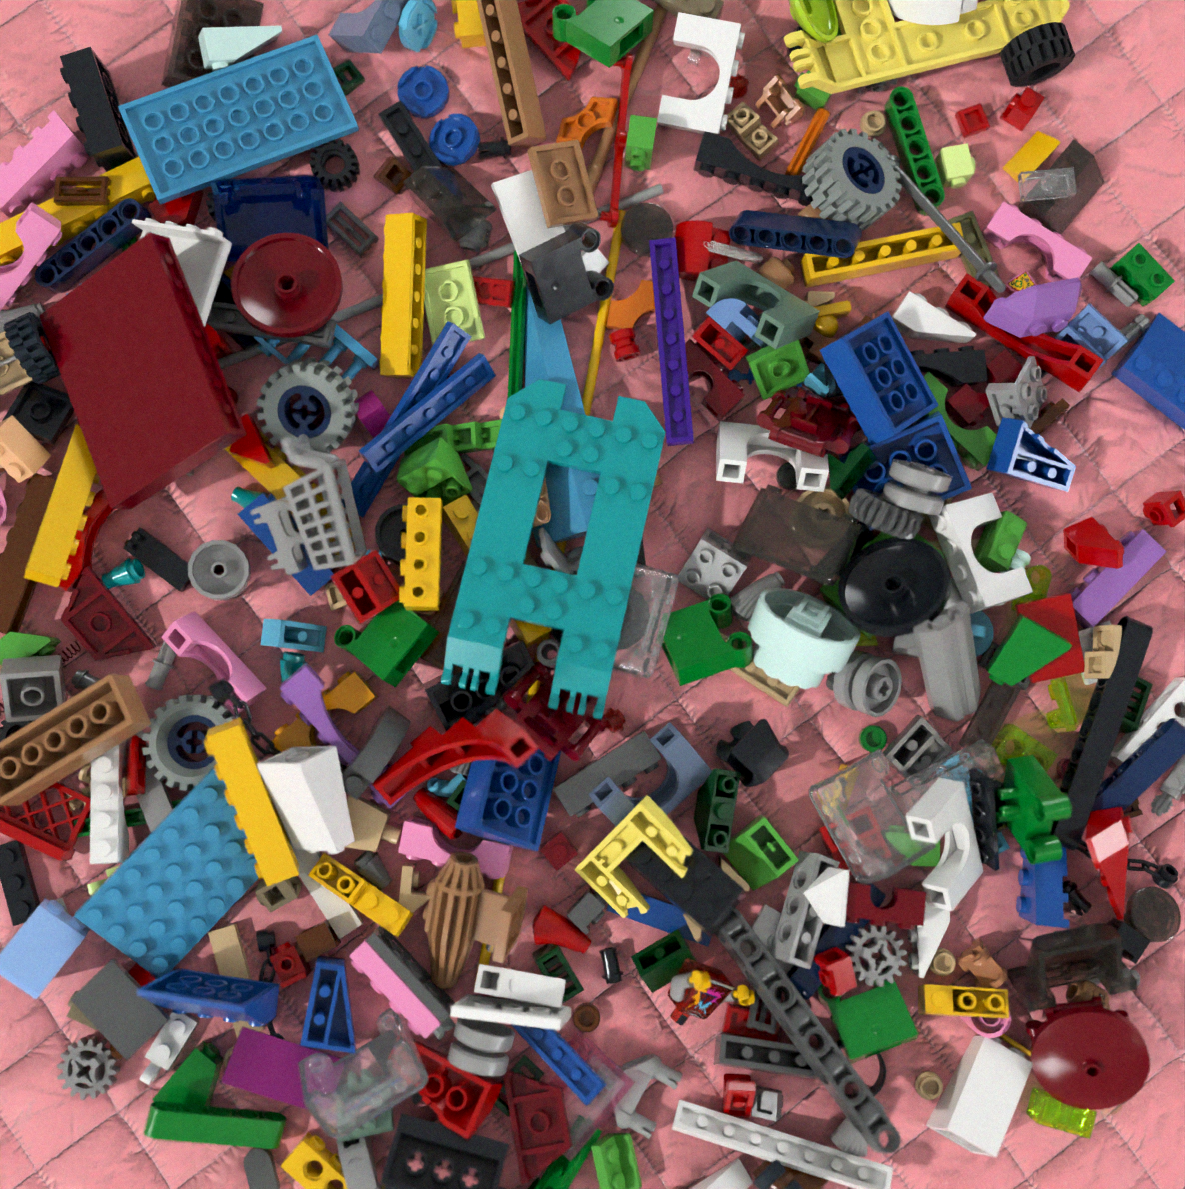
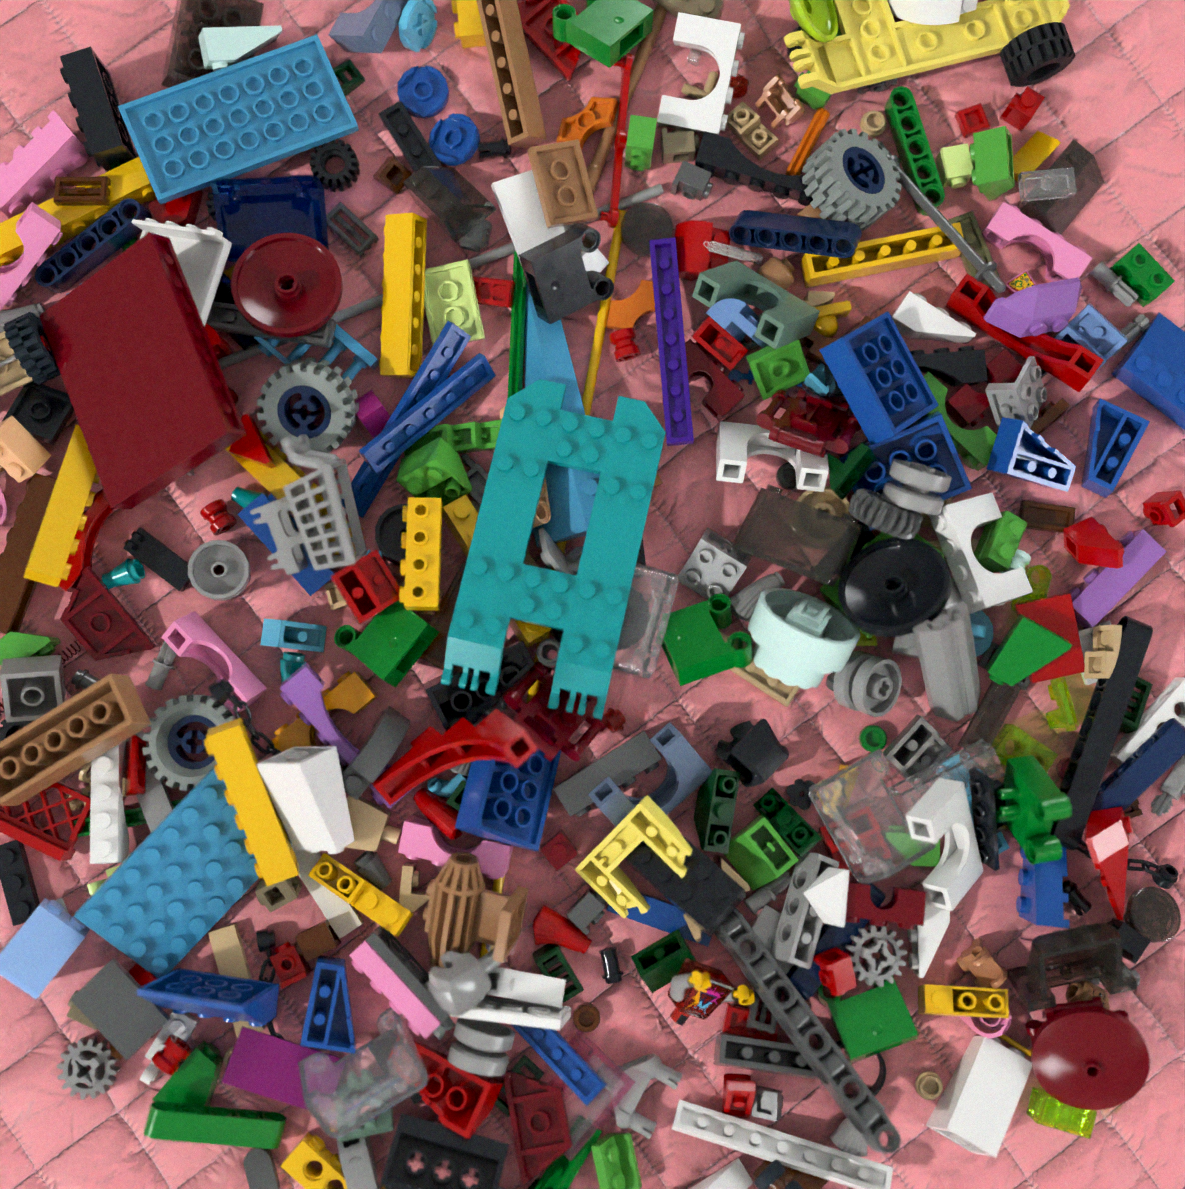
(172, 1053): none -> red wheel
(218, 517): none -> red wheel
(463, 981): none -> light grey piece
(678, 145): none -> dark tan brick
(692, 182): none -> dark grey brick
(698, 93): none -> tan piece
(768, 892): none -> light grey axle
(787, 822): none -> dark green slope
(793, 791): none -> black plant
(943, 962): tan plate -> none
(993, 162): none -> bright green slope
(1046, 516): none -> reddish brown tile
(1110, 446): none -> blue wedge

